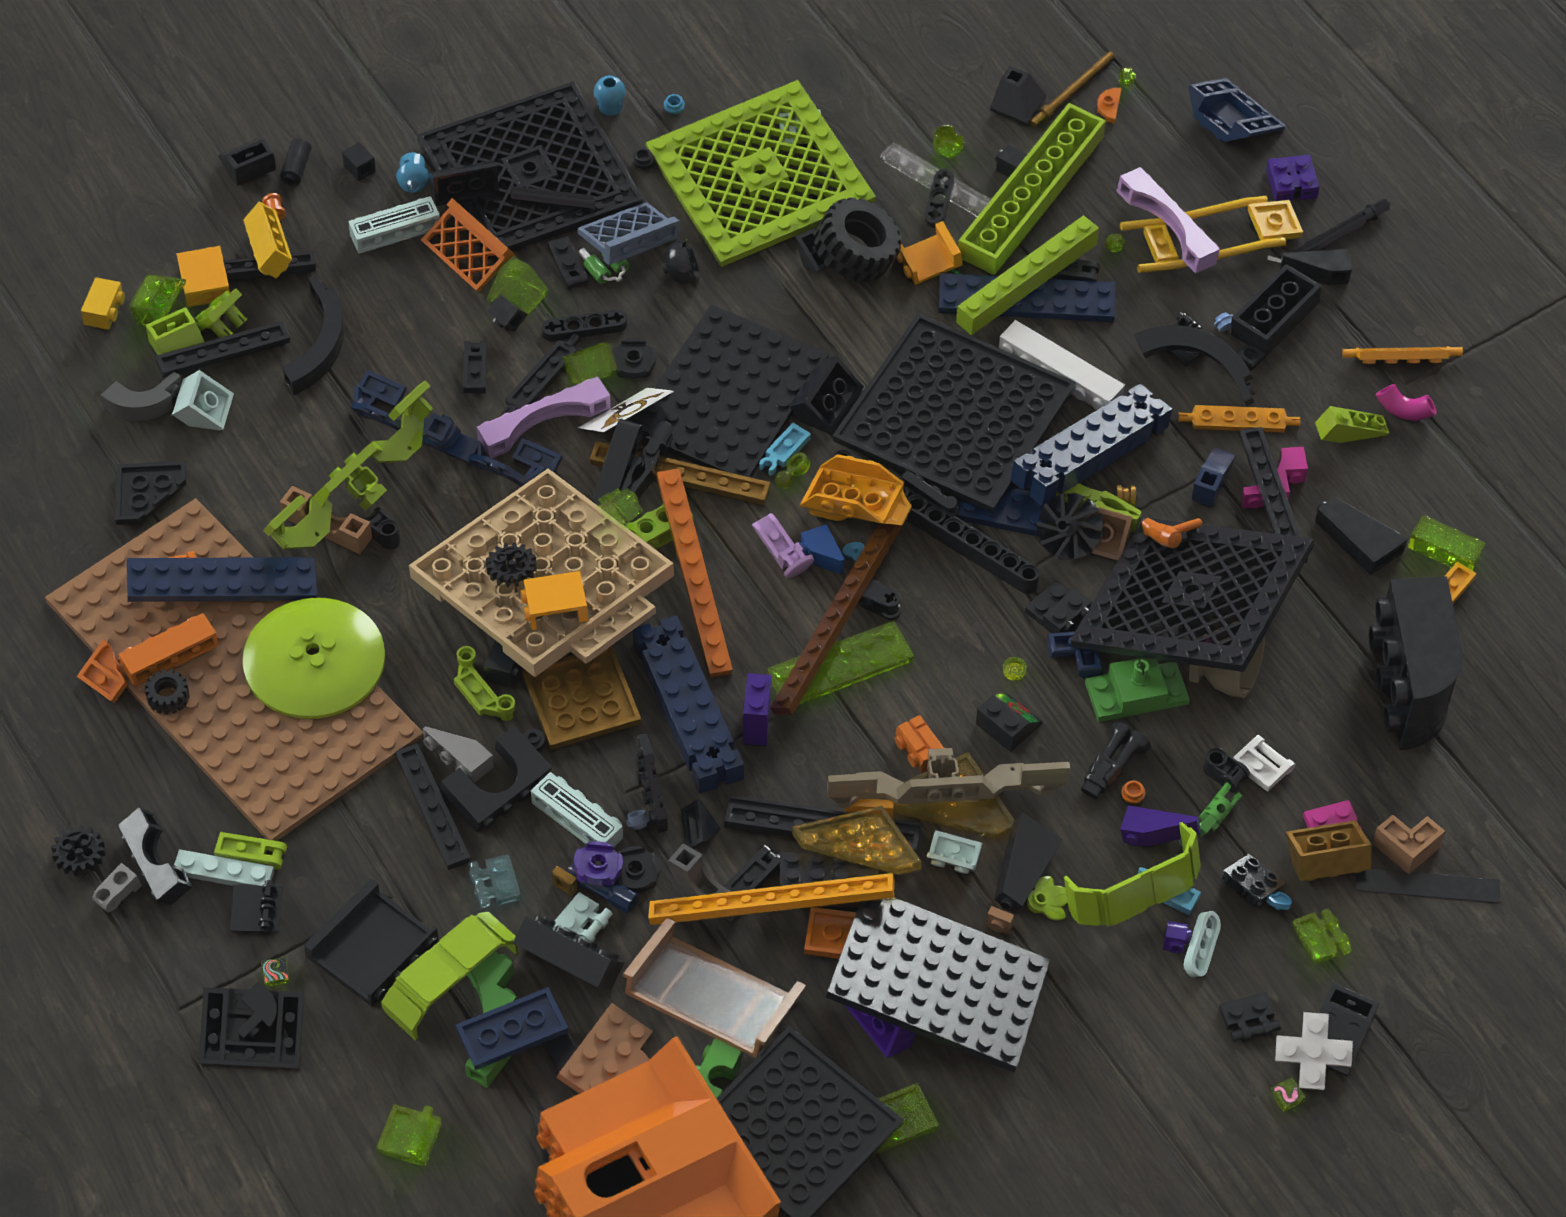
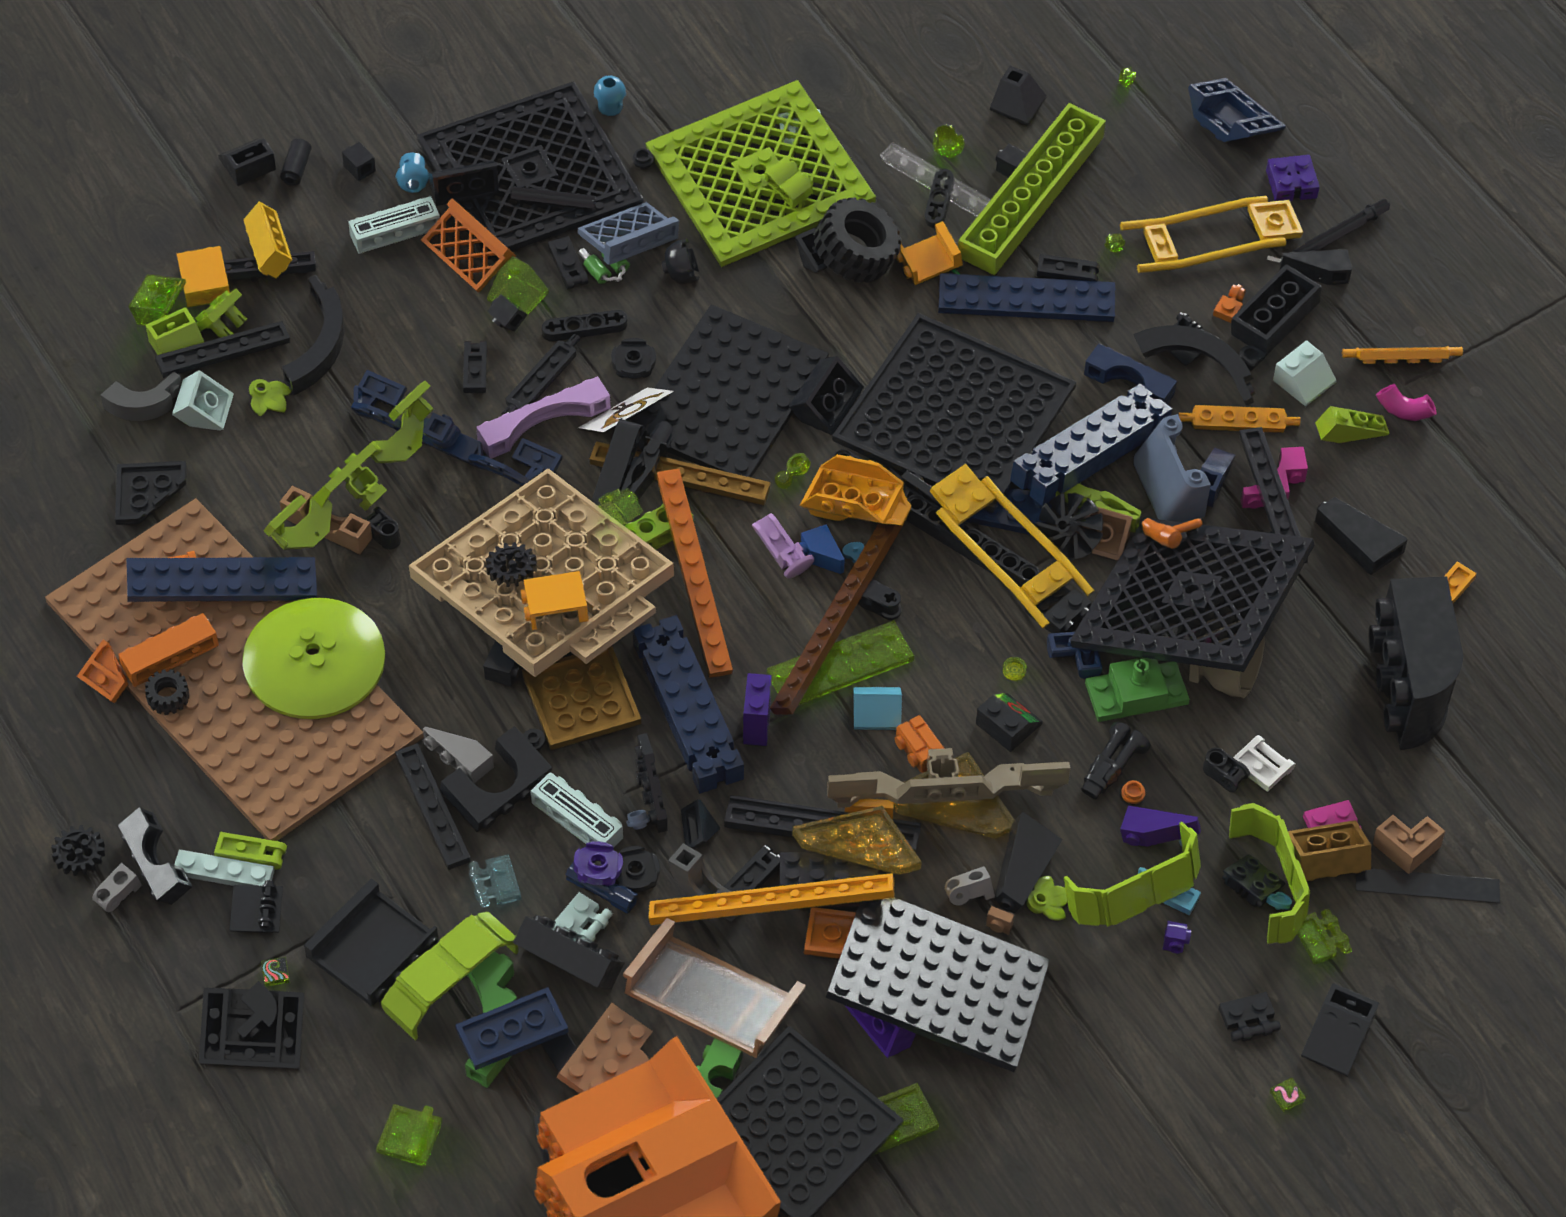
(102, 303): yellow brick -> none
(270, 398): none -> lime plate
(274, 201): orange bush -> none
(477, 690): lime plate -> none
(564, 881): pearl gold tile -> none
(590, 363): clear neon green brick -> none
(674, 104): dark azure plate -> none
(787, 445): medium azure plate -> none
(789, 182): none -> lime brick
(877, 708): none -> medium azure slope
(954, 852): light aqua bracket -> none
(965, 495): none -> yellow plate
(969, 886): none -> light grey leg
(1027, 275): lime brick -> none
(1048, 110): pearl gold bar -> none
(1091, 383): white brick -> none
(1106, 365): none -> dark blue arch
(1108, 104): orange plate -> none
(1127, 494): pearl gold wheel -> none
(1141, 191): lavender arch -> none
(1171, 490): none -> sand blue windscreen
(1202, 944): light aqua plate -> none
(1217, 810): bright green hinge -> none
(1223, 322): light blue plate -> none
(1227, 306): none -> orange plate
(1262, 824): none -> lime windscreen
(1304, 373): none -> light aqua slope
(1313, 1051): white plate -> none
(1446, 543): clear neon green brick -> none

